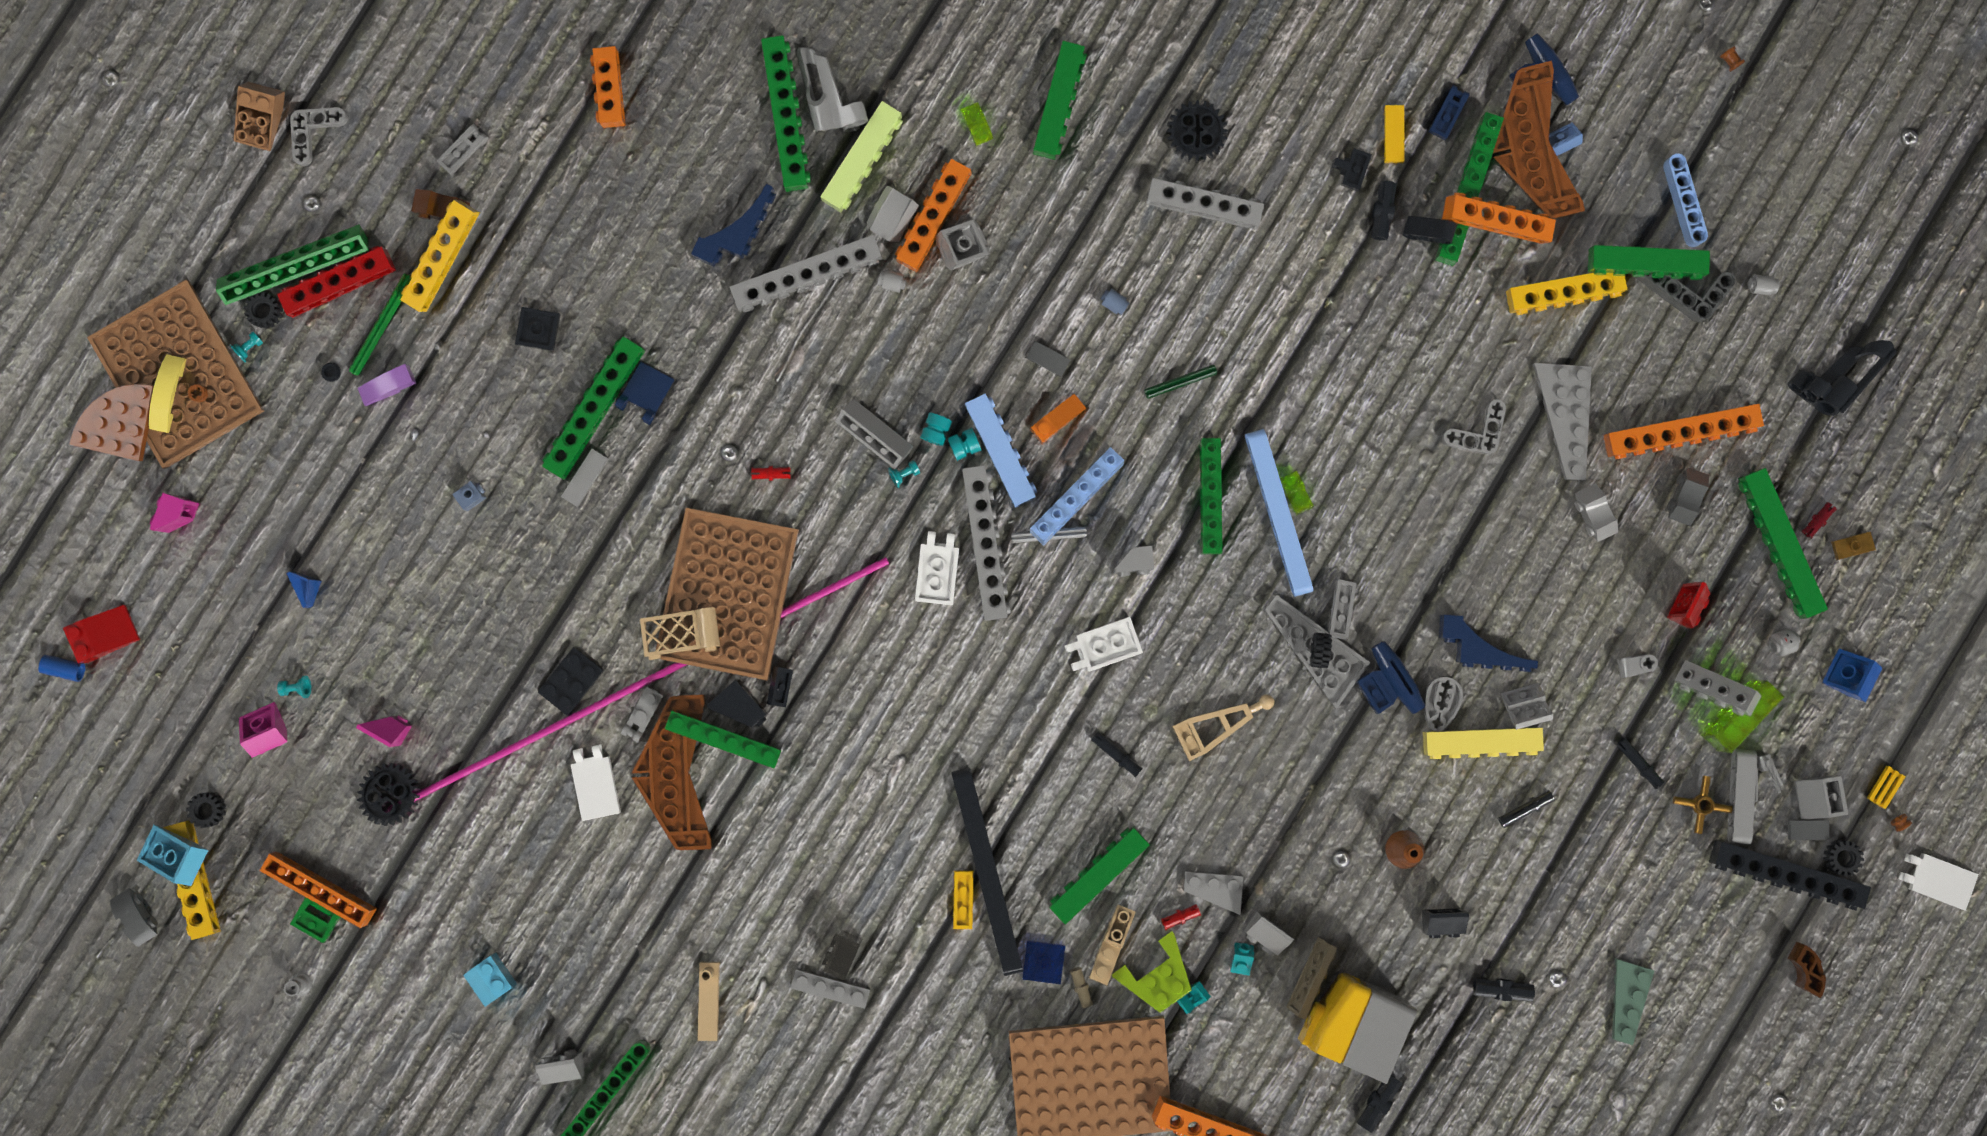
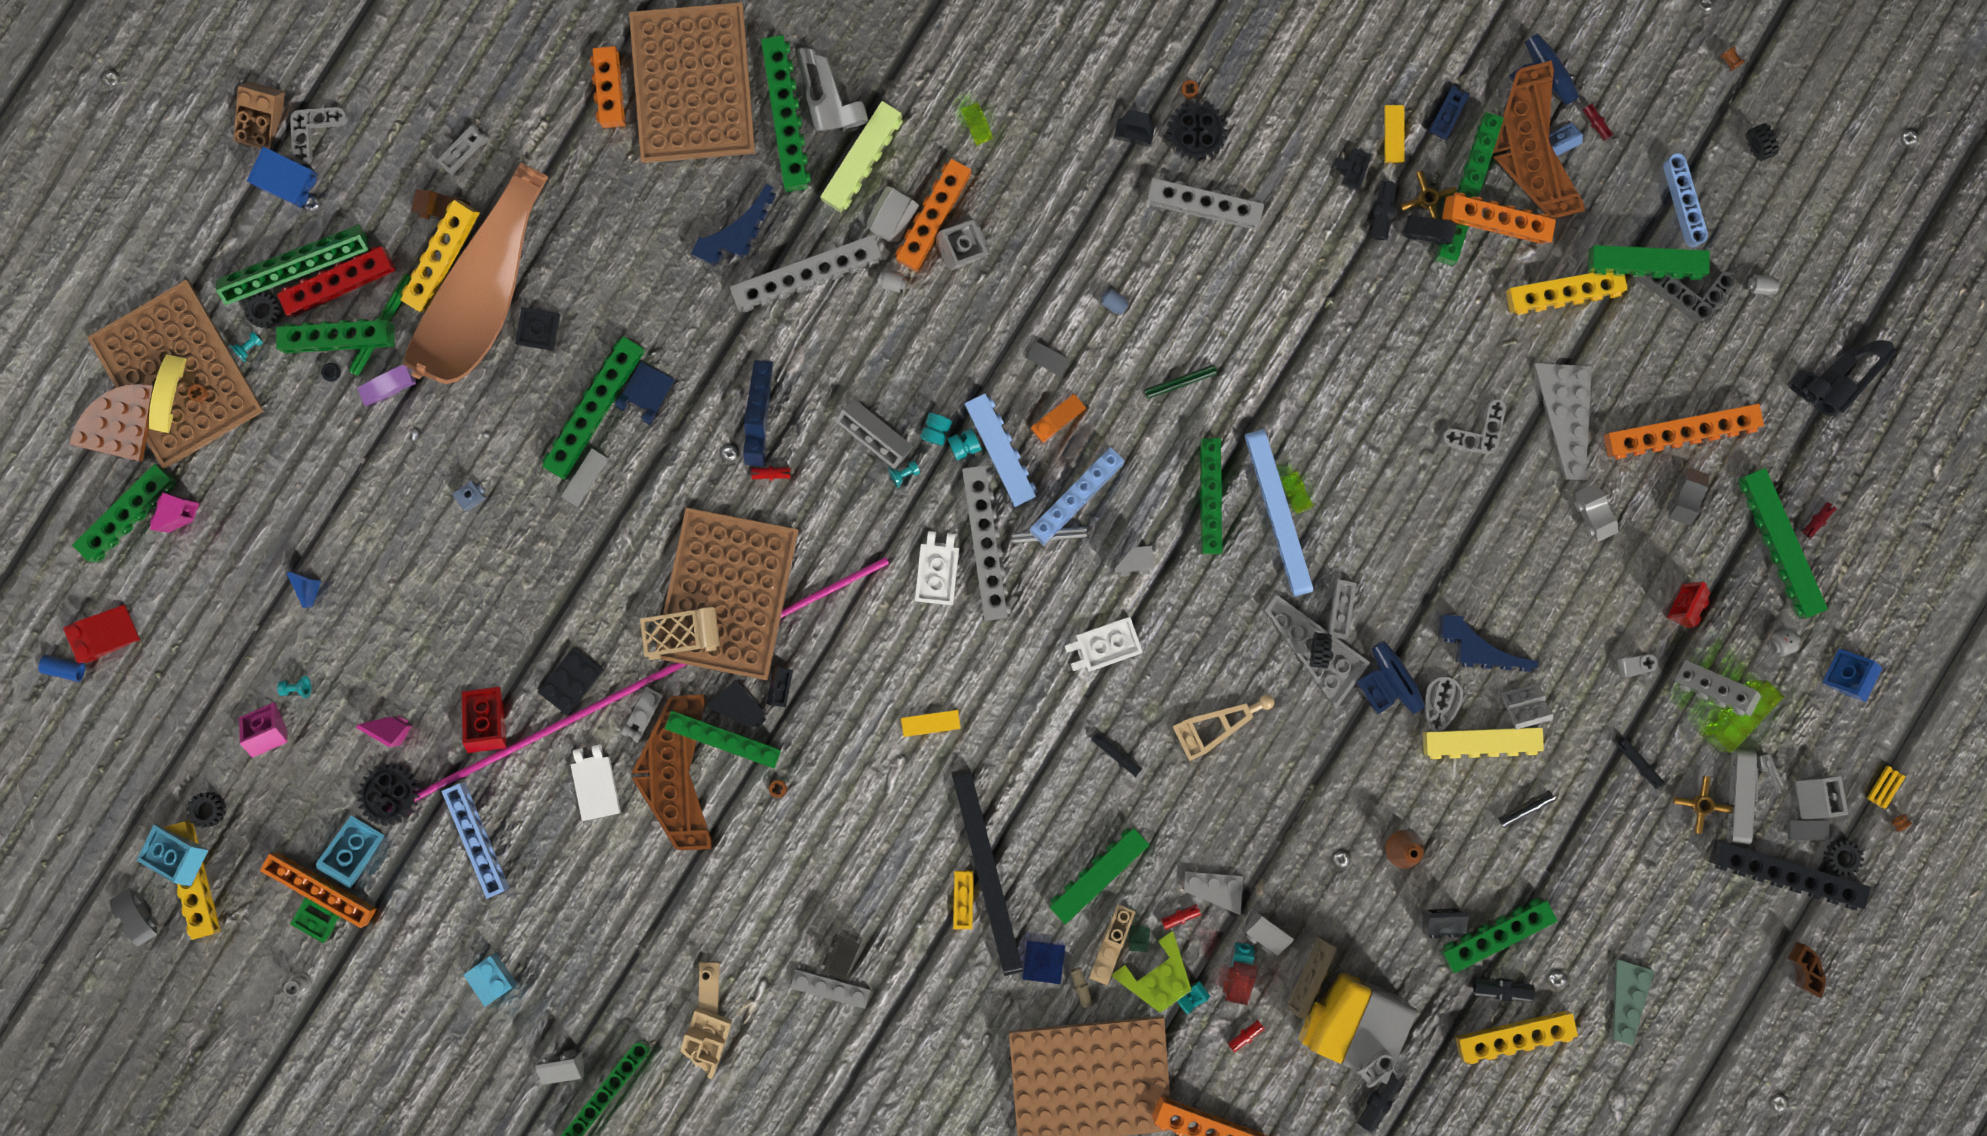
(87, 542): none -> green brick
(282, 177): none -> blue slope
(287, 336): none -> green brick
(349, 852): none -> medium azure slope
(475, 840): none -> light blue brick
(477, 290): none -> nougat panel
(483, 720): none -> red slope
(692, 82): none -> medium nougat plate
(706, 1040): none -> tan slope
(757, 413): none -> dark blue arch
(783, 791): none -> dark orange bush
(930, 723): none -> yellow tile
(1059, 99): green brick -> none
(1135, 128): none -> black slope
(1139, 938): none -> clear green panel
(1195, 89): none -> dark orange bush
(1240, 983): none -> clear red brick
(1246, 1036): none -> red pin
(1374, 1068): none -> light grey piece
(1425, 190): none -> pearl gold bar
(1467, 1042): none -> yellow brick
(1544, 918): none -> green brick
(1597, 122): none -> dark red pin
(1762, 141): none -> black tyre
(1853, 545): pearl gold plate -> none
(1940, 880): white tile -> none

